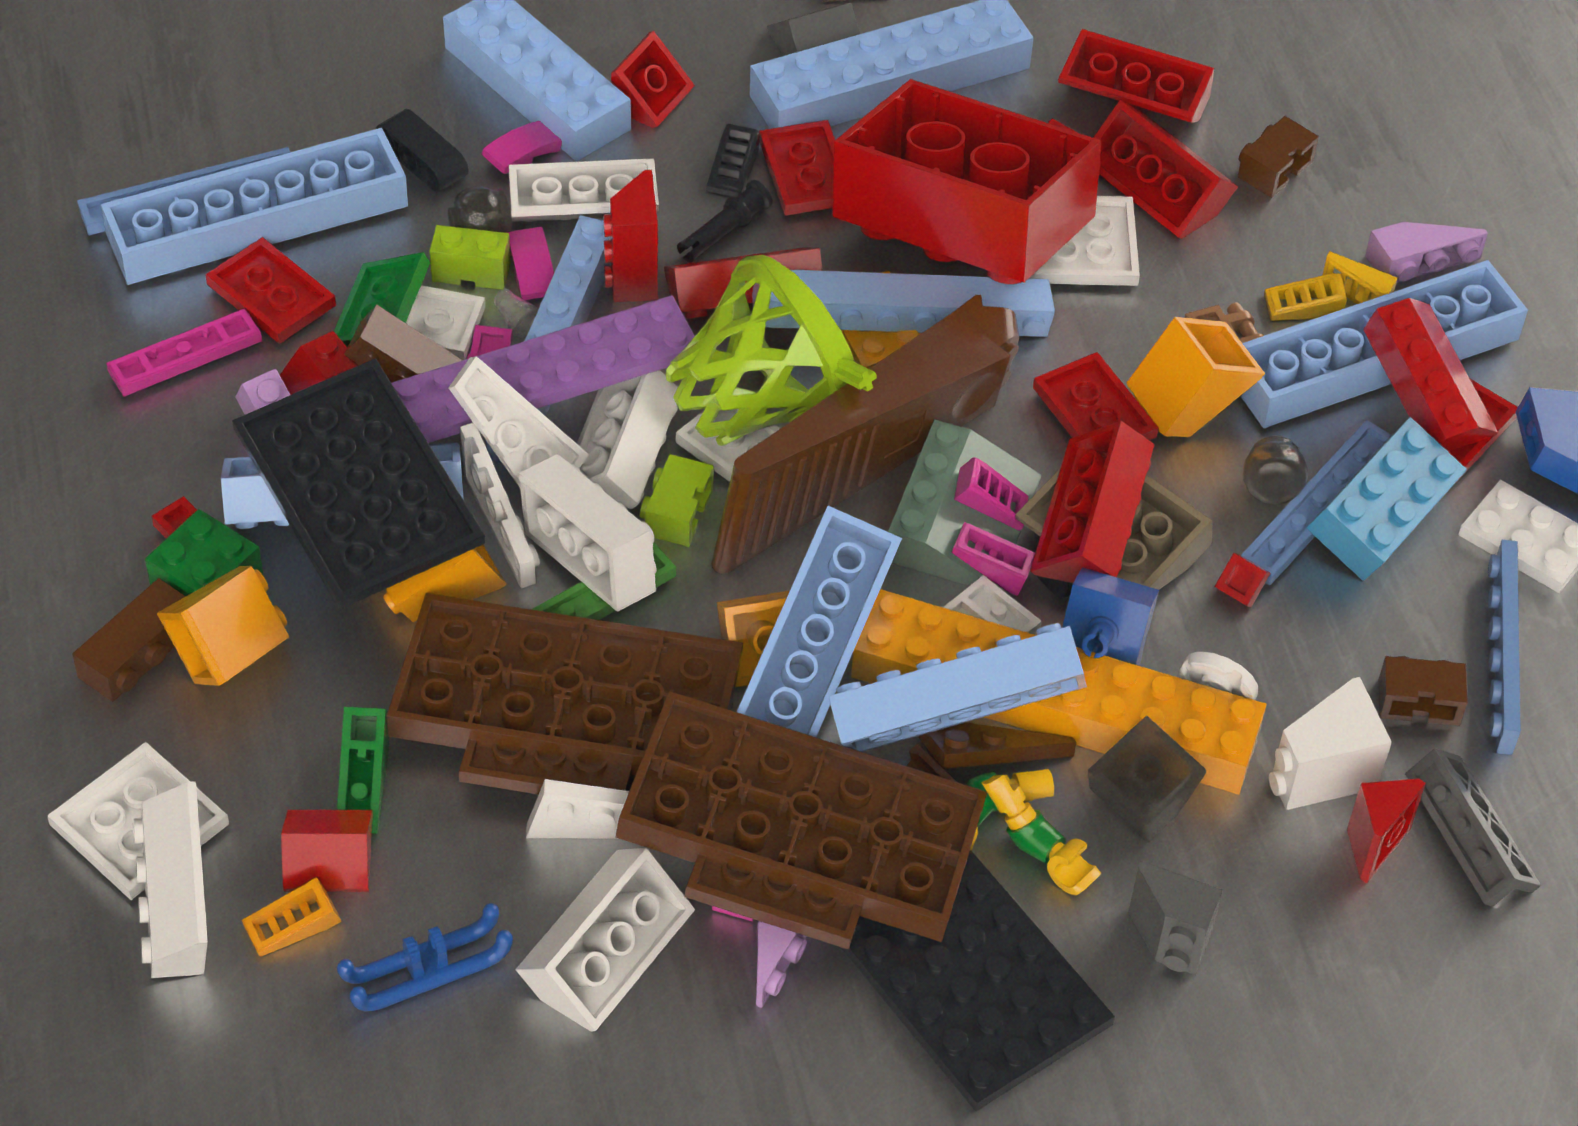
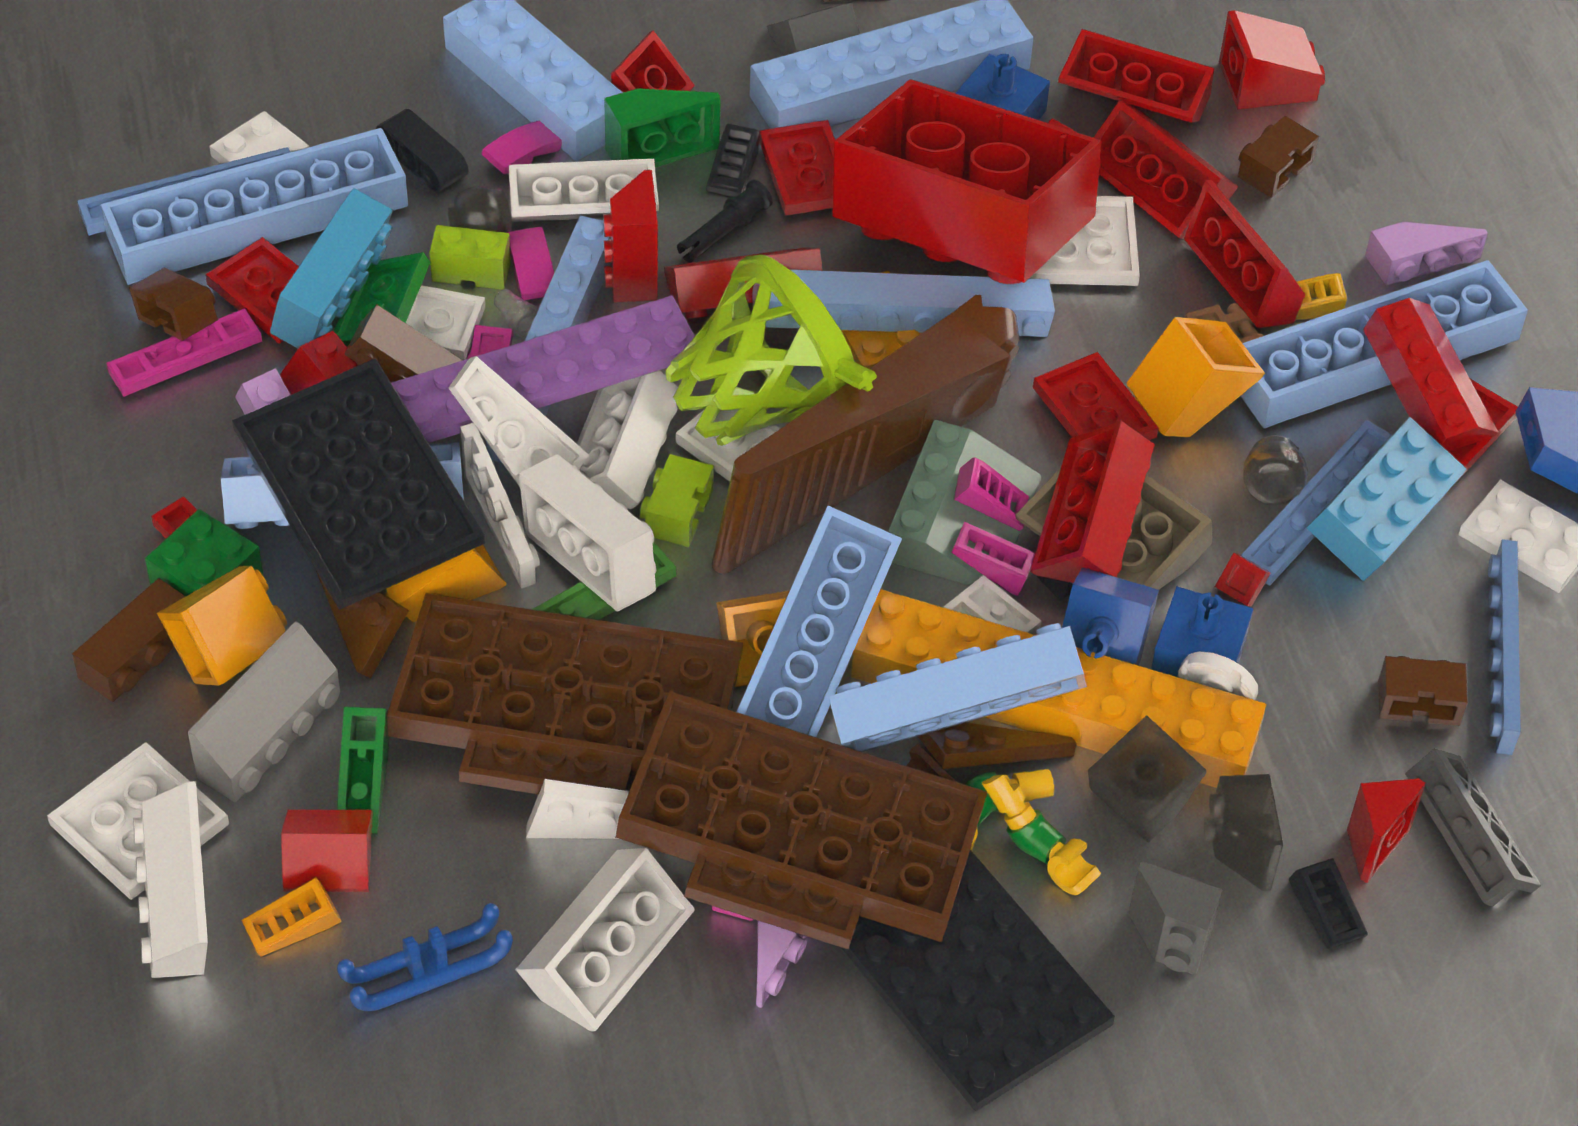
(174, 302): none -> reddish brown brick
(254, 138): none -> white wing
(263, 714): none -> light grey slope
(332, 270): none -> dark azure brick
(368, 628): none -> reddish brown wing
(661, 124): none -> green slope
(1007, 86): none -> blue brick
(1200, 624): none -> blue brick
(1242, 261): none -> red slope
(1245, 827): none -> clear smoke slope
(1268, 62): none -> red slope
(1329, 874): none -> black slope
(1331, 749): white slope -> none
(1366, 281): yellow slope -> none

